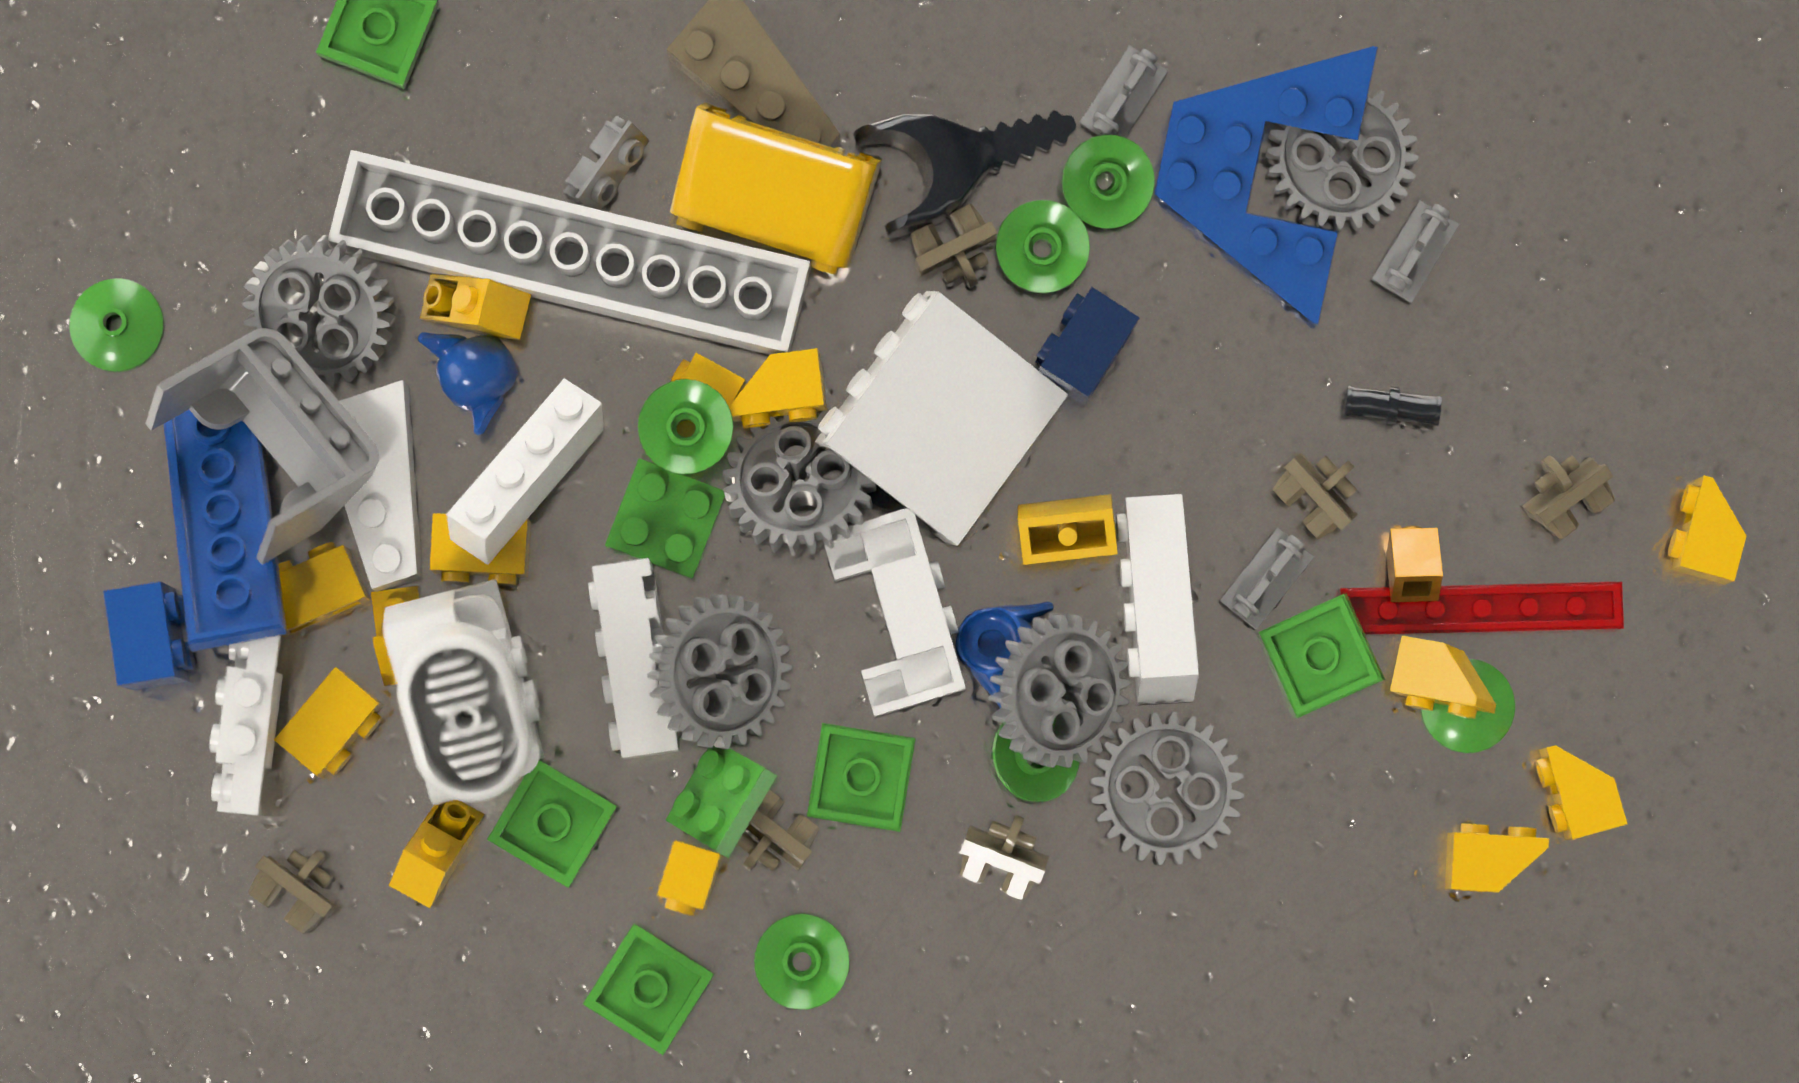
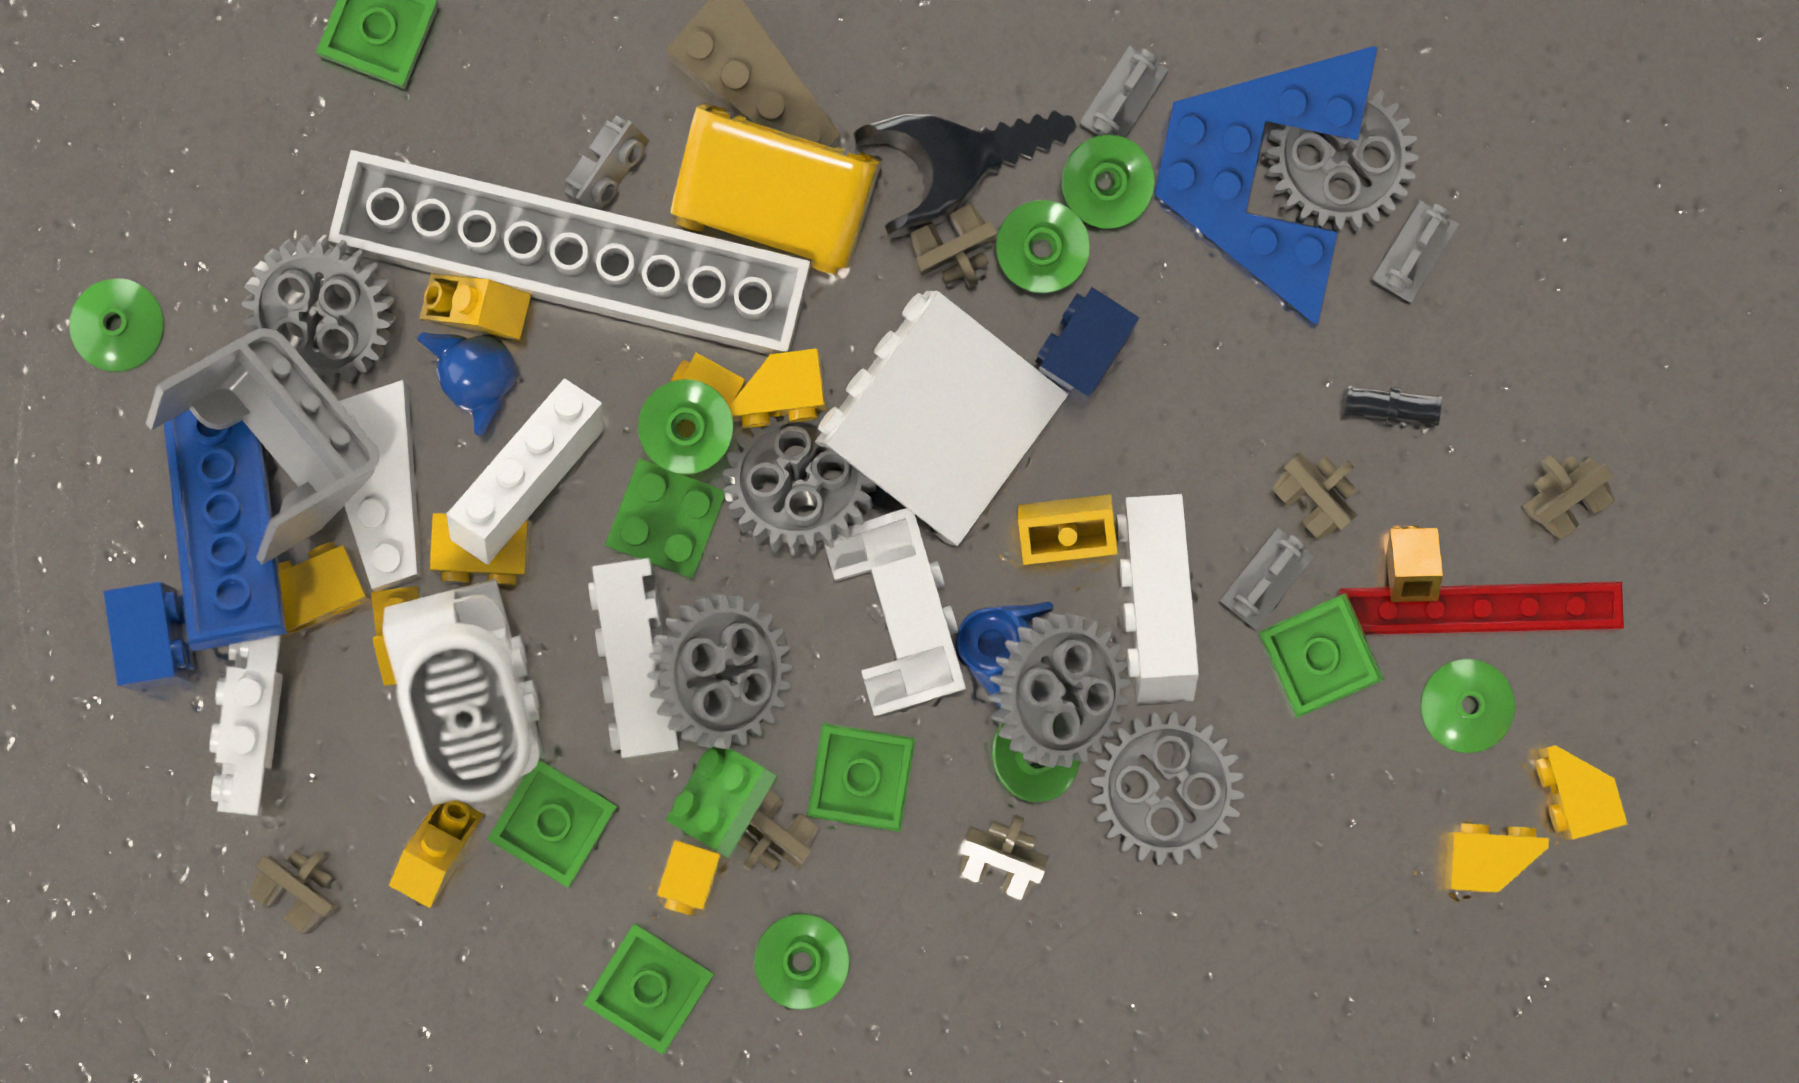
(330, 724): yellow brick -> none
(1439, 674): yellow slope -> none
(1710, 535): yellow slope -> none

